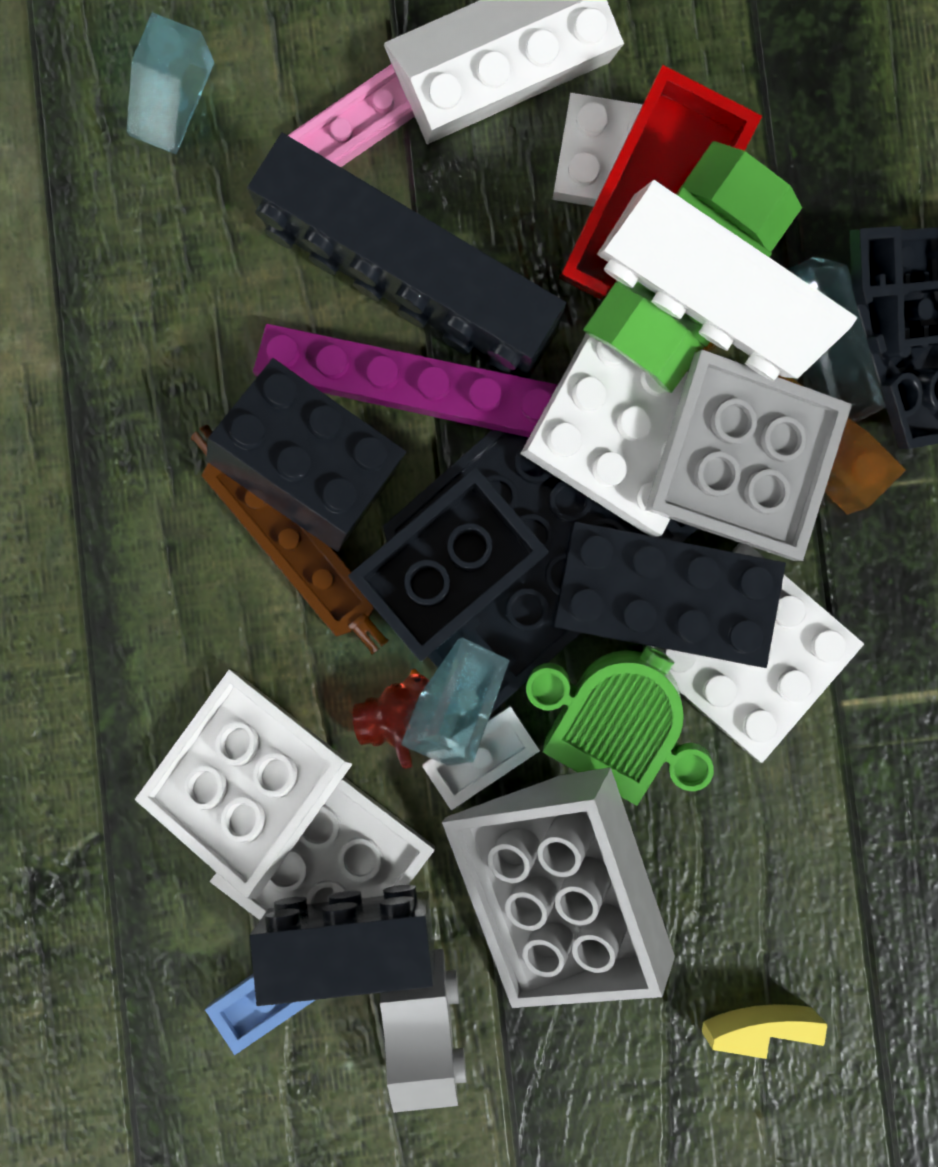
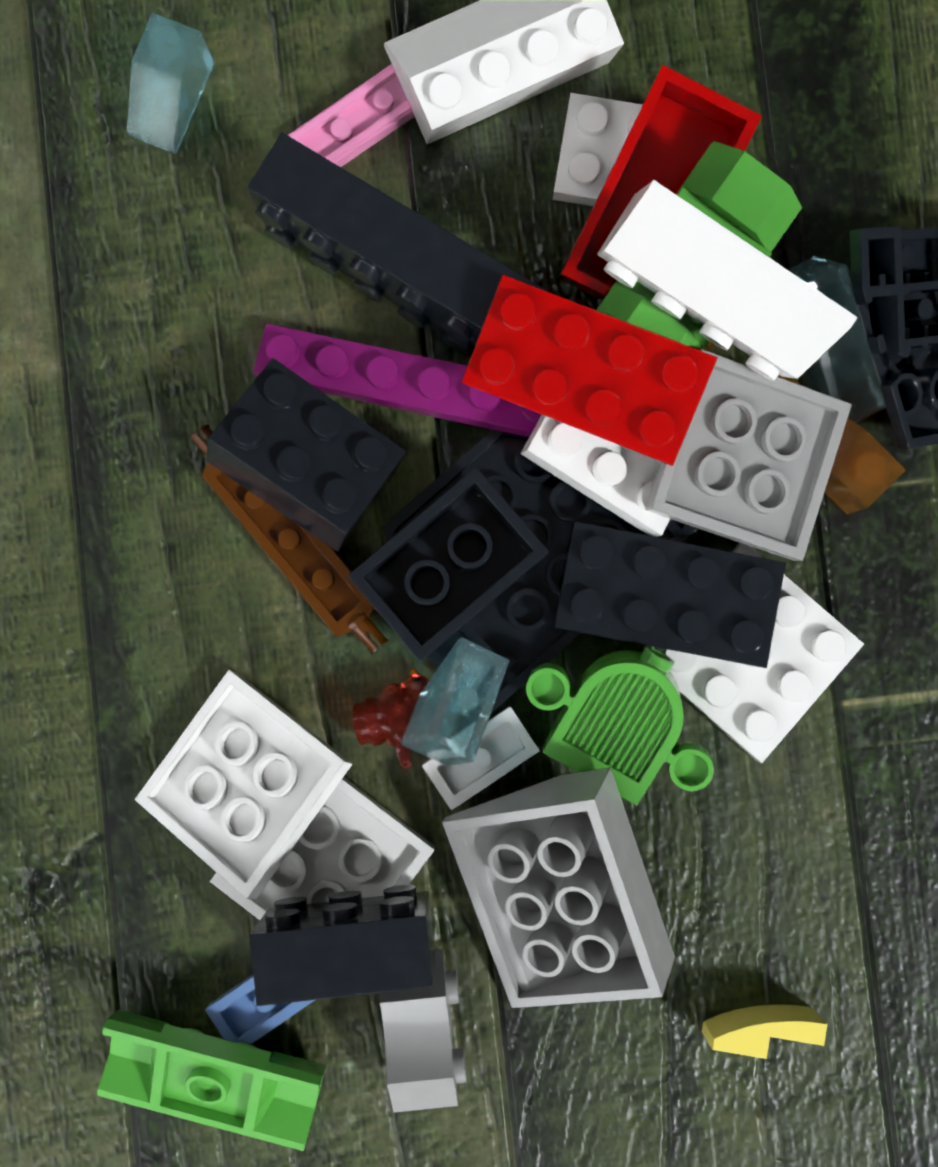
(210, 1080): none -> bright green piece
(588, 370): none -> red plate

